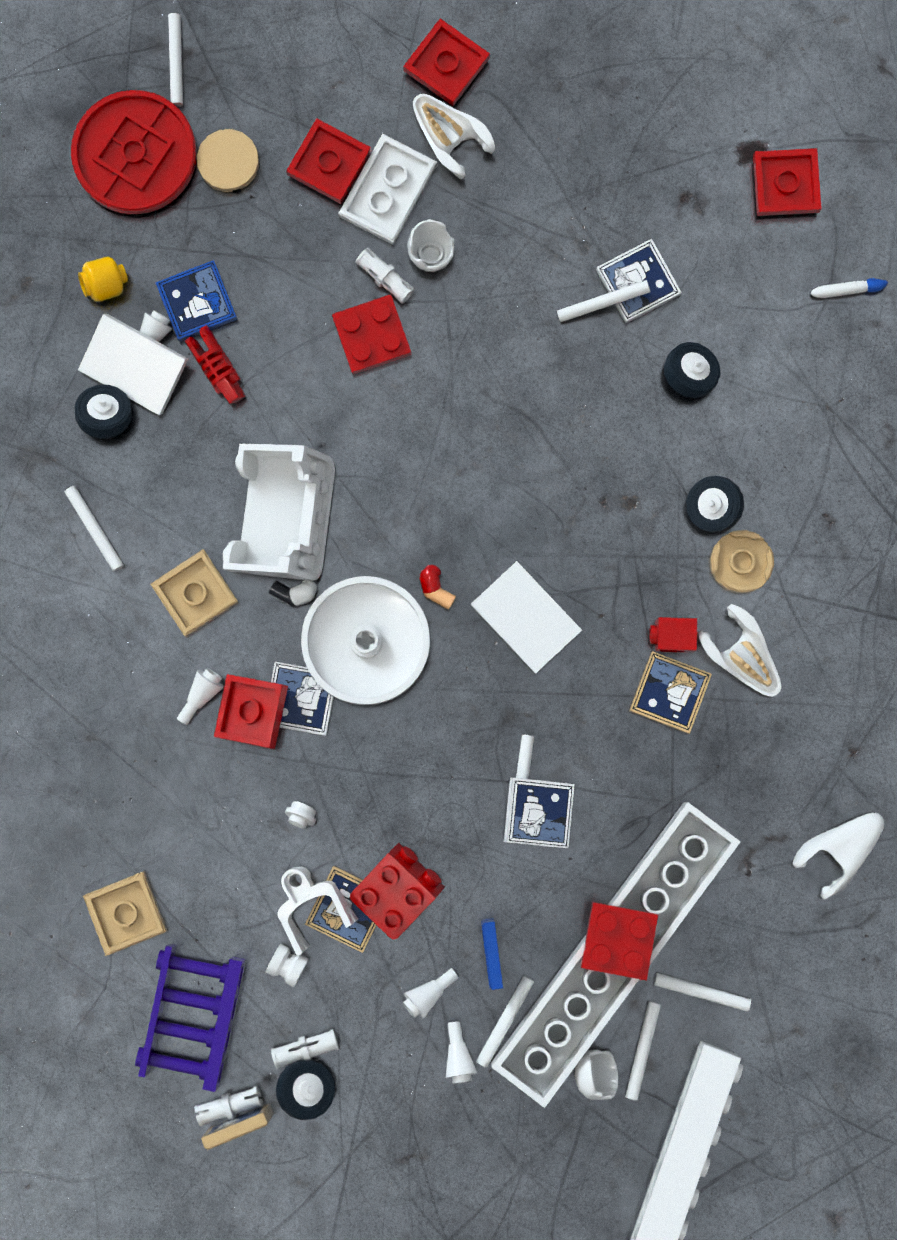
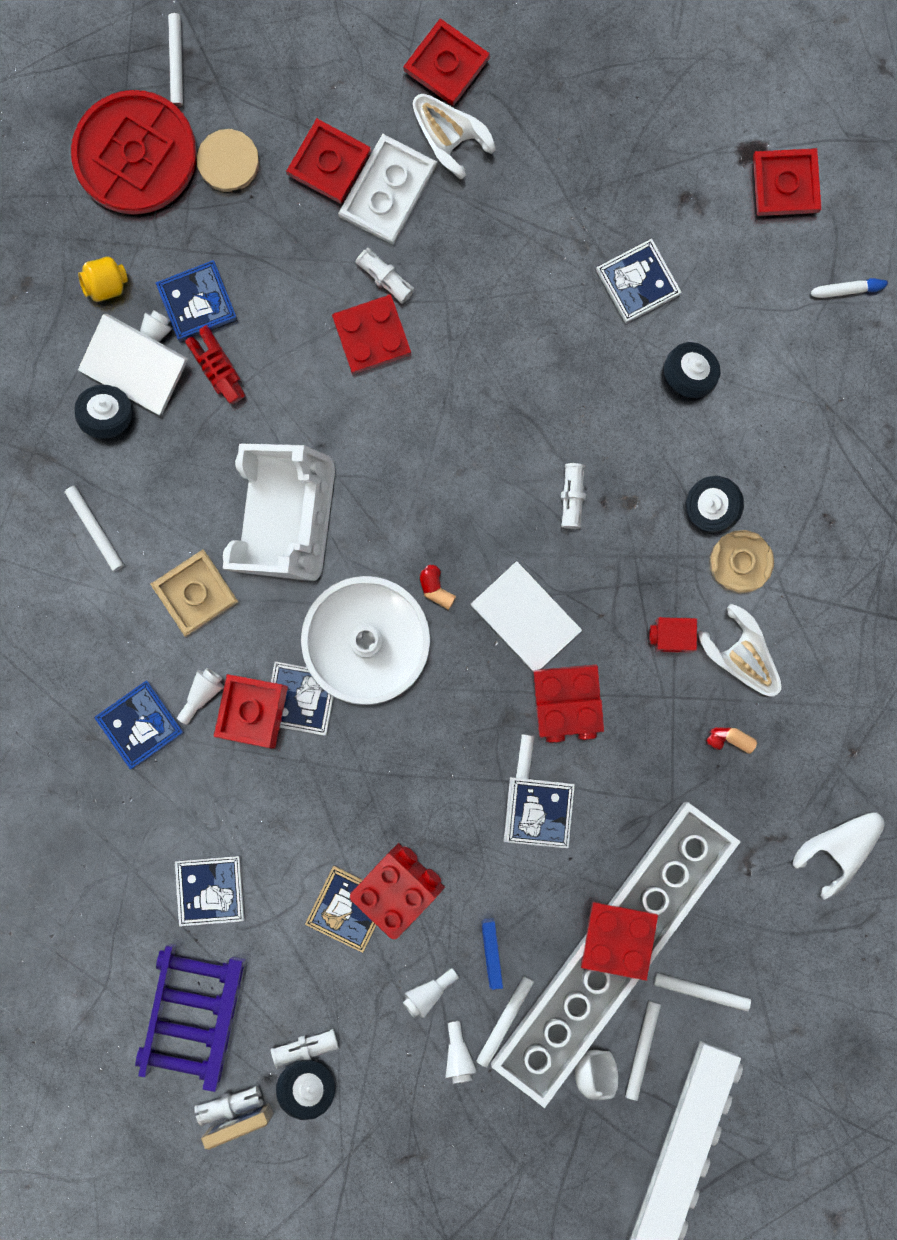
(125, 913): tan tile -> none
(139, 725): none -> tile
(209, 891): none -> tile
(287, 965): white wheel -> none
(296, 595): arm -> none
(300, 815): white plate -> none
(302, 892): white piece -> none
(430, 246): white hair -> none
(568, 702): none -> red plate
(573, 496): none -> white pin
(603, 301): white bar -> none
(670, 692): tile -> none
(720, 735): none -> arm

